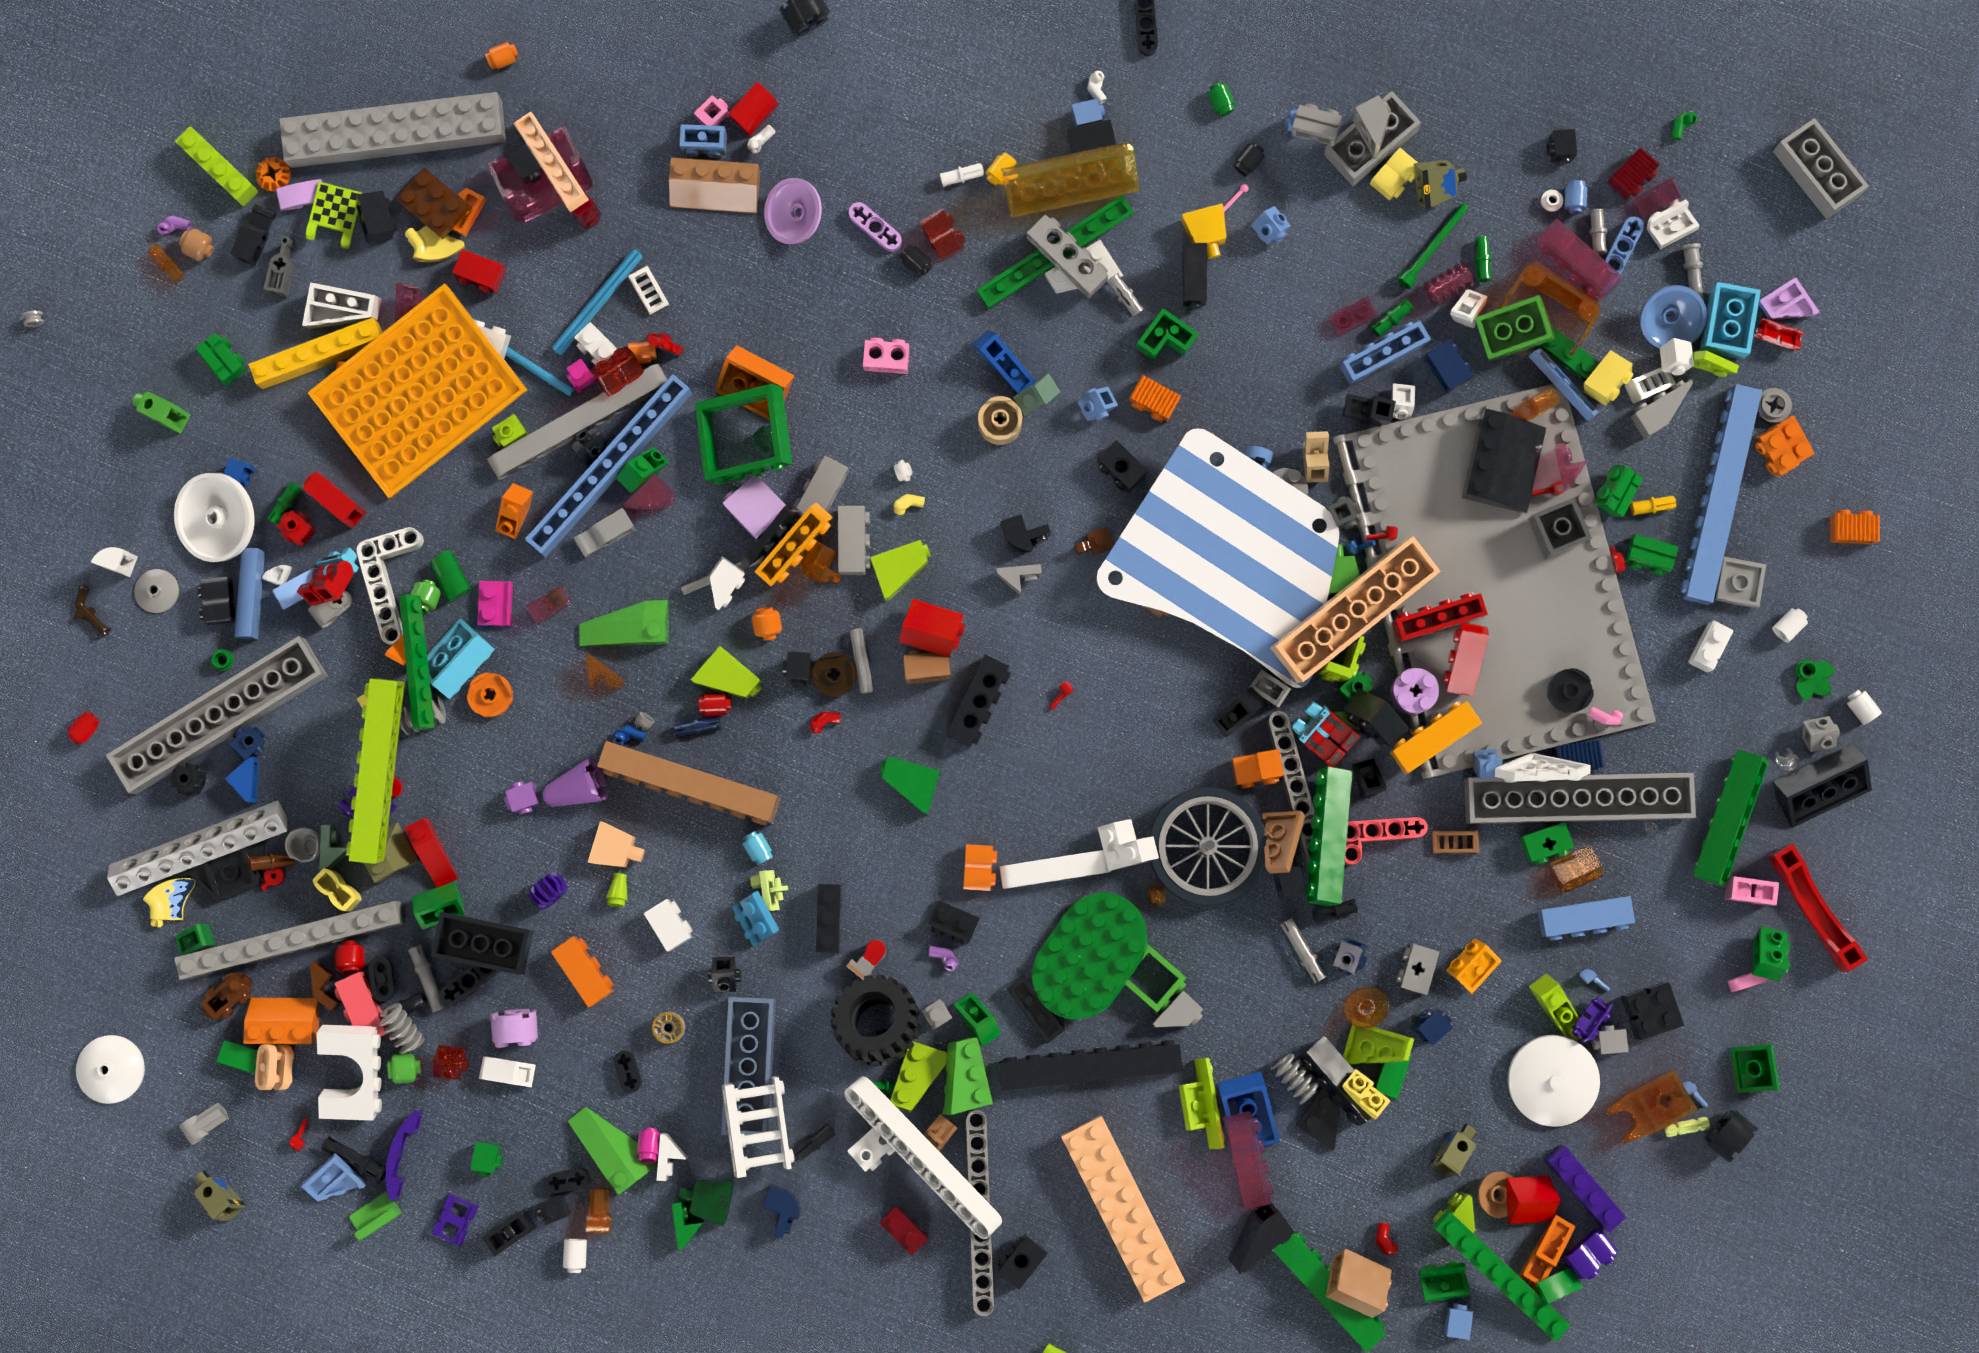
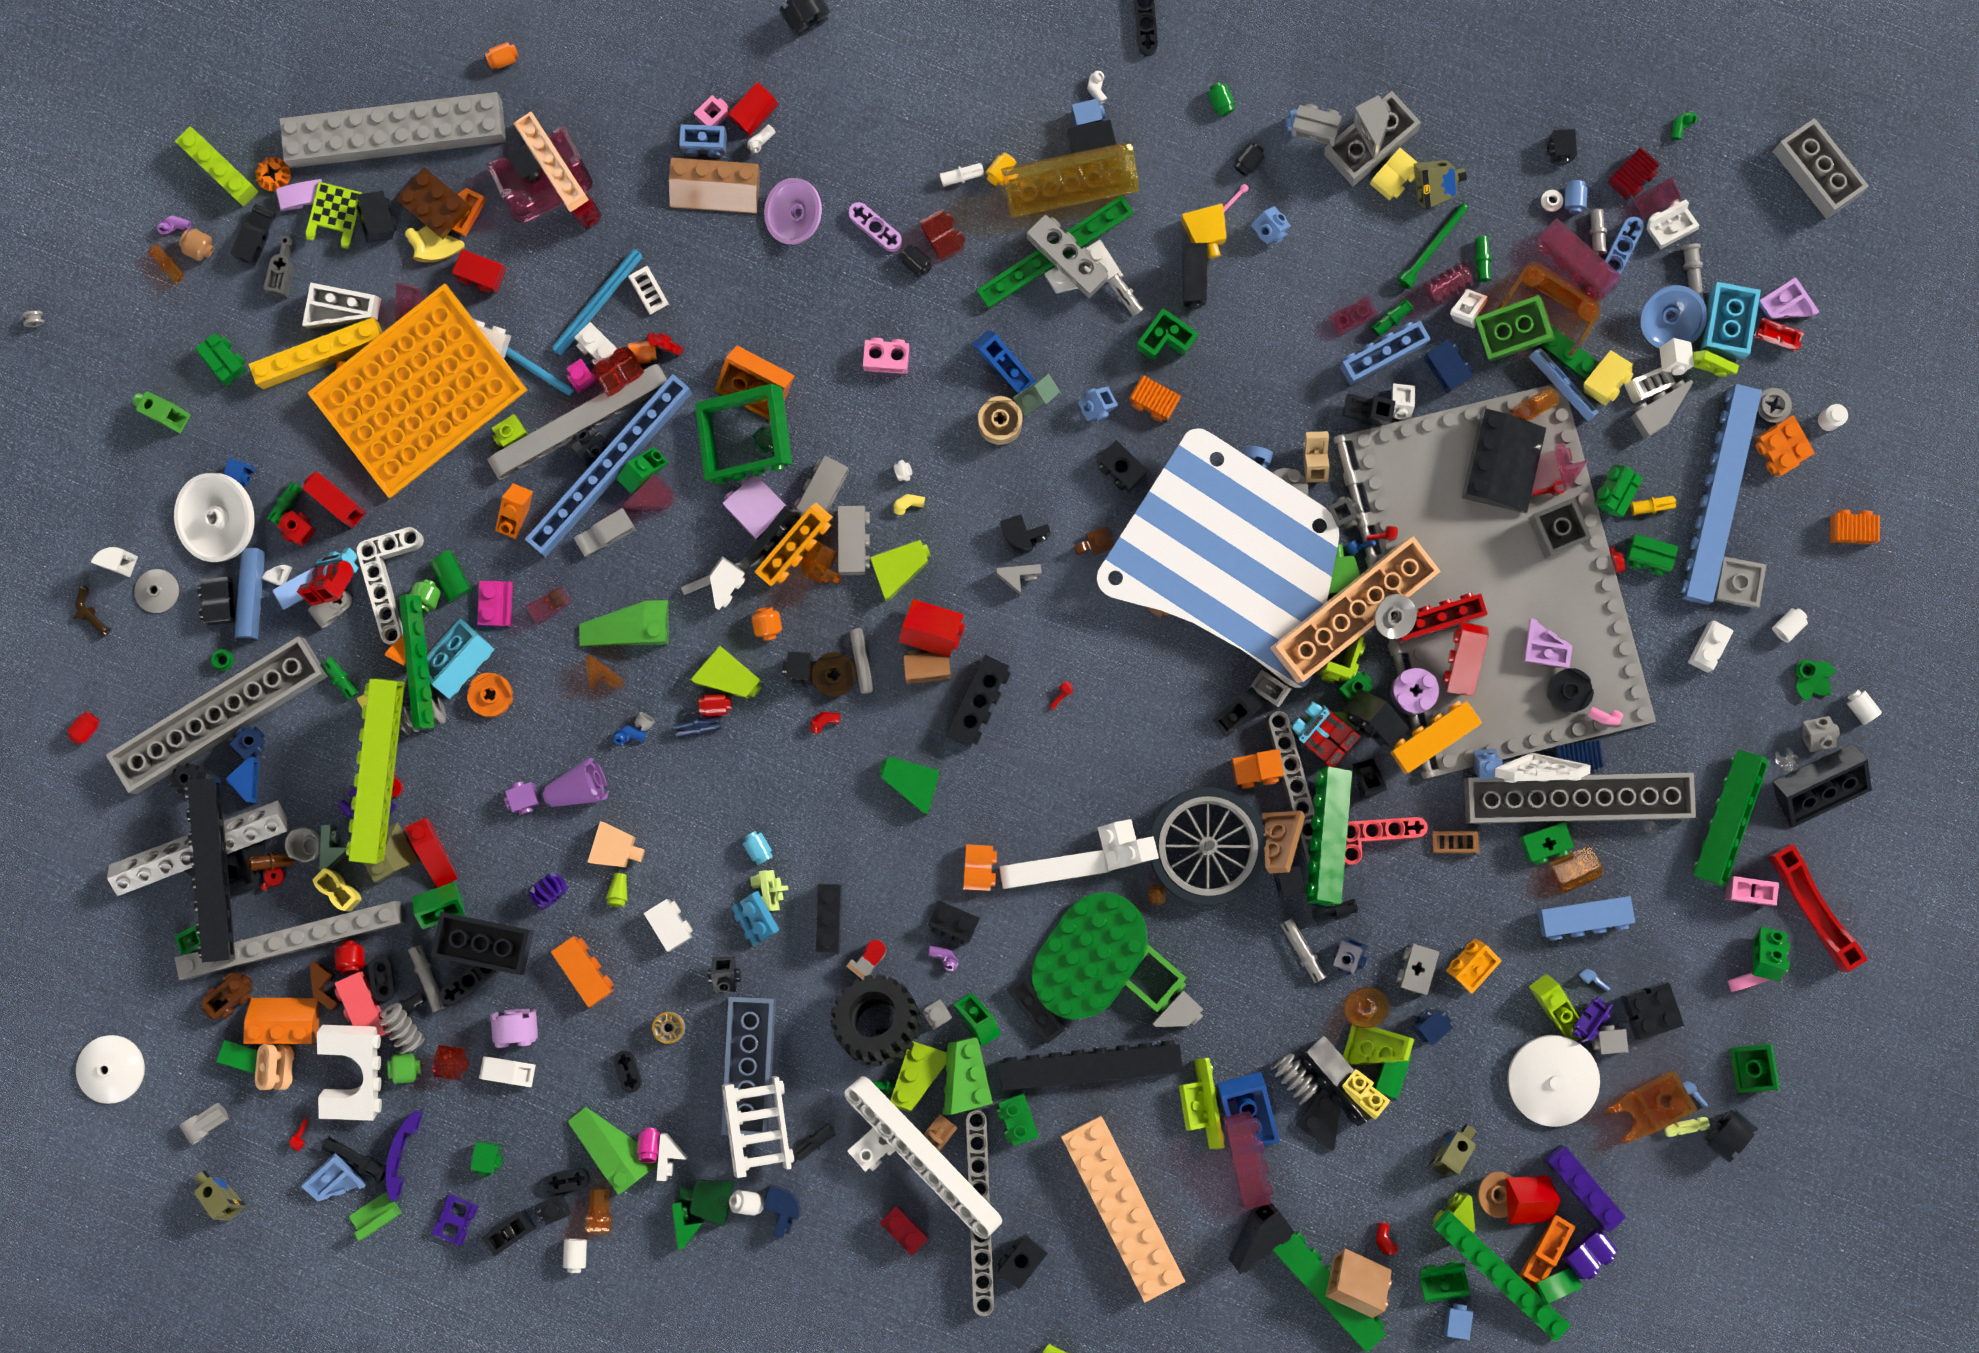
(168, 900): light yellow arm -> none
(210, 870): none -> black brick
(339, 678): none -> green pin
(686, 781): medium nougat brick -> none
(746, 1202): none -> white brick
(1017, 1120): none -> green brick
(1403, 618): none -> light grey dish
(1545, 647): none -> lavender wing
(1833, 417): none -> white brick

